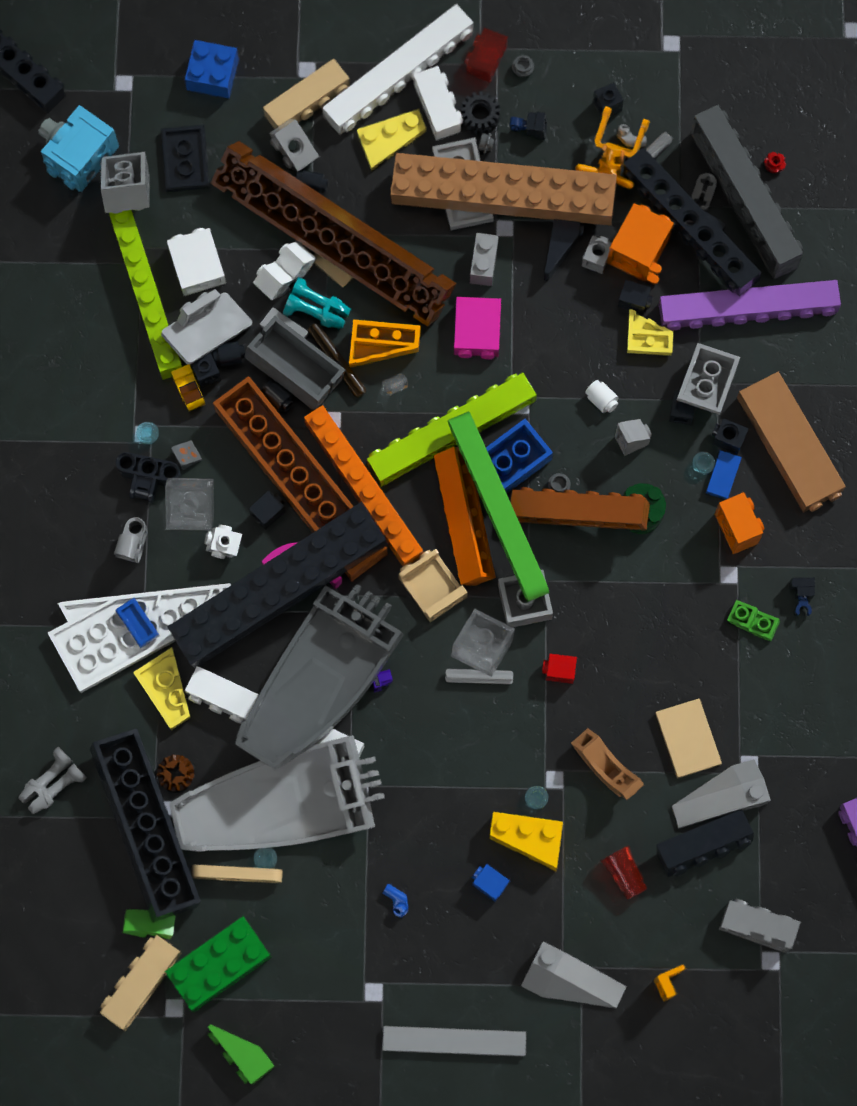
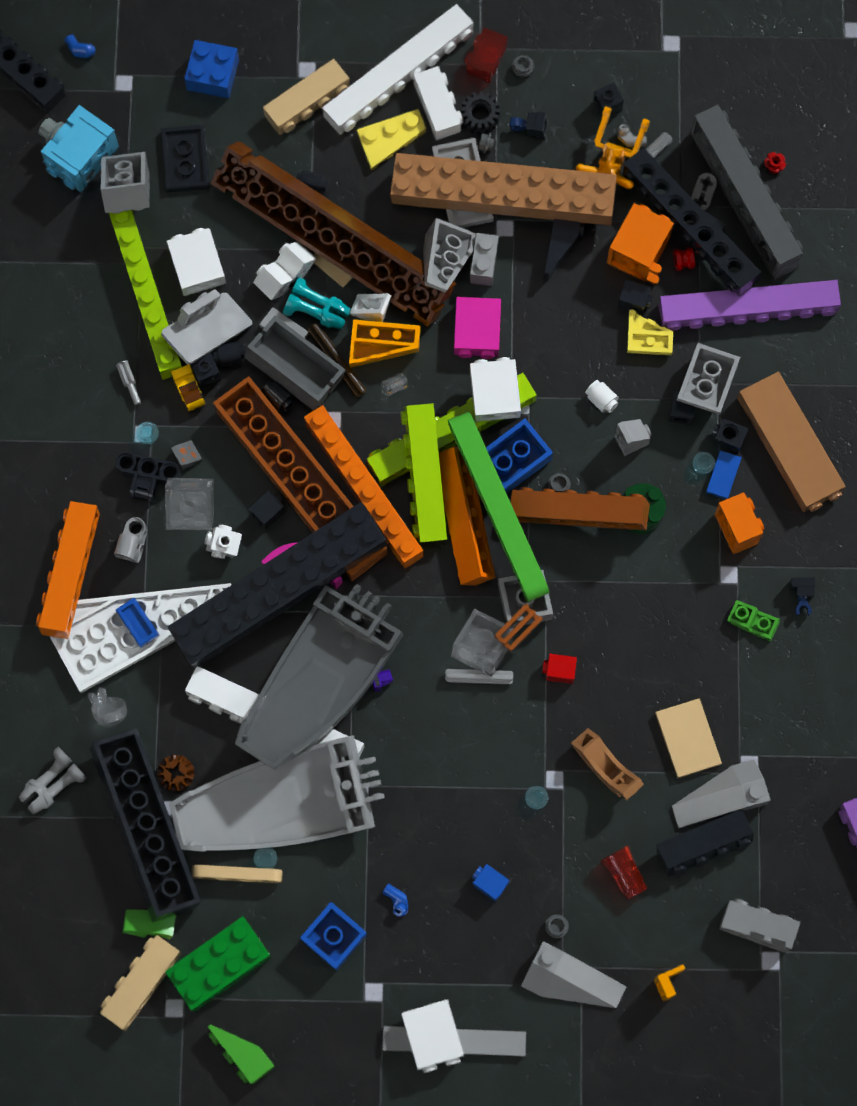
(68, 570): none -> orange brick
(79, 49): none -> blue arm
(107, 710): none -> clear piece
(128, 380): none -> light grey axle
(164, 687): light yellow wing -> none
(304, 150): light grey brick -> none
(333, 936): none -> blue brick
(370, 307): none -> white slope
(424, 473): none -> lime brick
(432, 585): tan panel -> none
(433, 1036): none -> white brick
(445, 253): none -> light grey wedge
(495, 389): none -> white brick
(528, 836): yellow wedge -> none
(531, 614): none -> dark orange tile
(556, 926): none -> dark grey plate
(594, 262): light grey brick -> none
(684, 258): none -> red wheel

